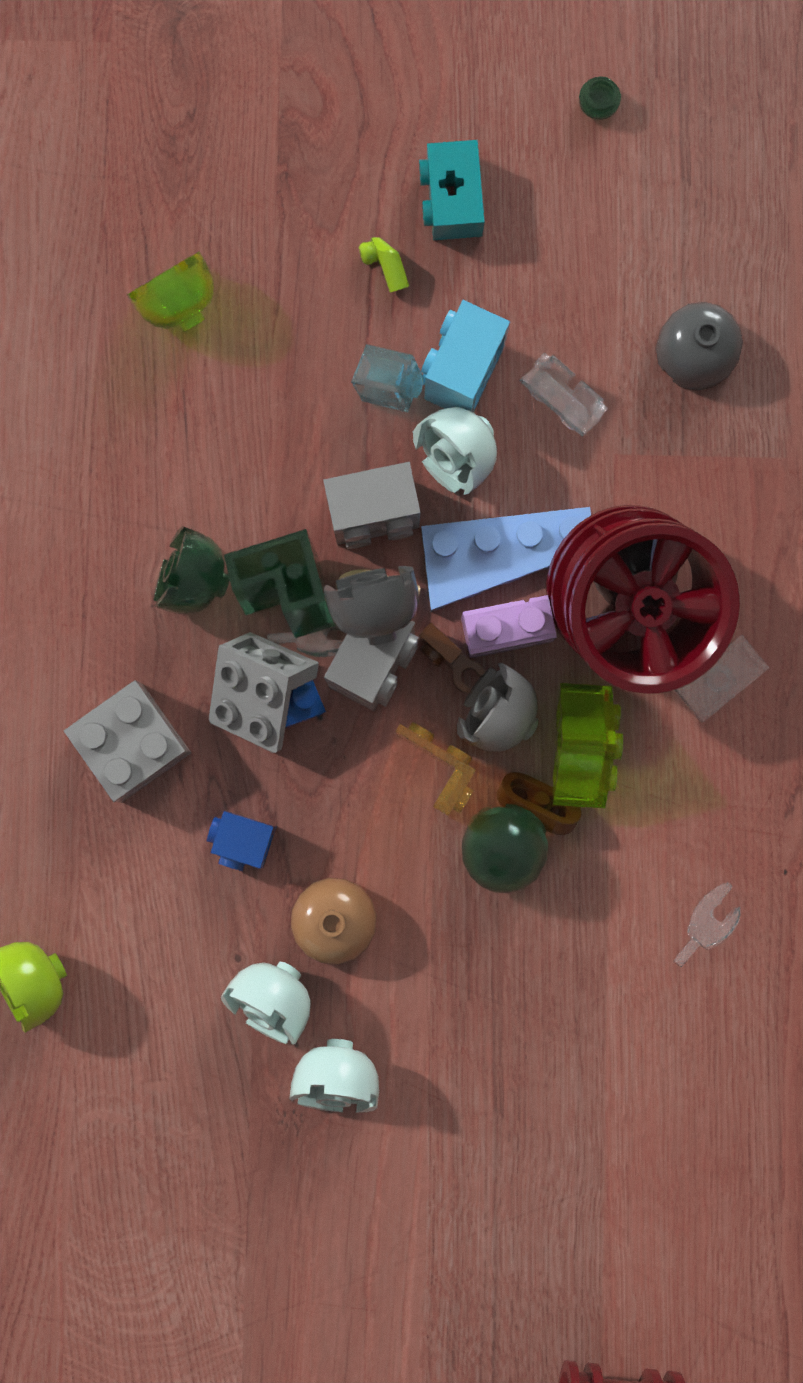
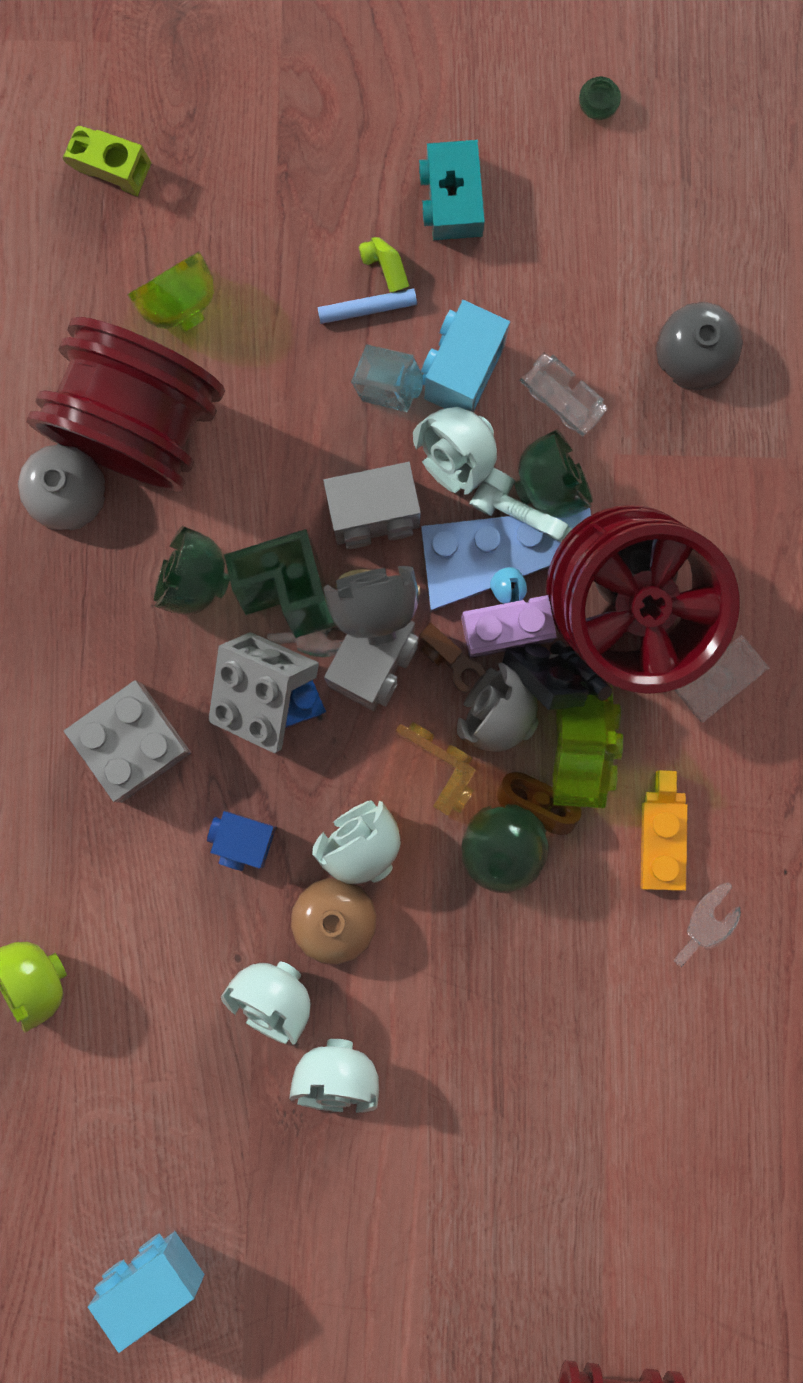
(61, 487): none -> light grey cylinder
(108, 158): none -> lime leg
(127, 403): none -> dark red wheel
(146, 1291): none -> medium azure brick
(361, 846): none -> light aqua cylinder
(367, 306): none -> light blue piece
(493, 495): none -> light aqua brick
(501, 585): none -> medium azure hinge
(551, 478): none -> clear green cylinder
(556, 678): none -> black plate
(664, 835): none -> light orange hinge

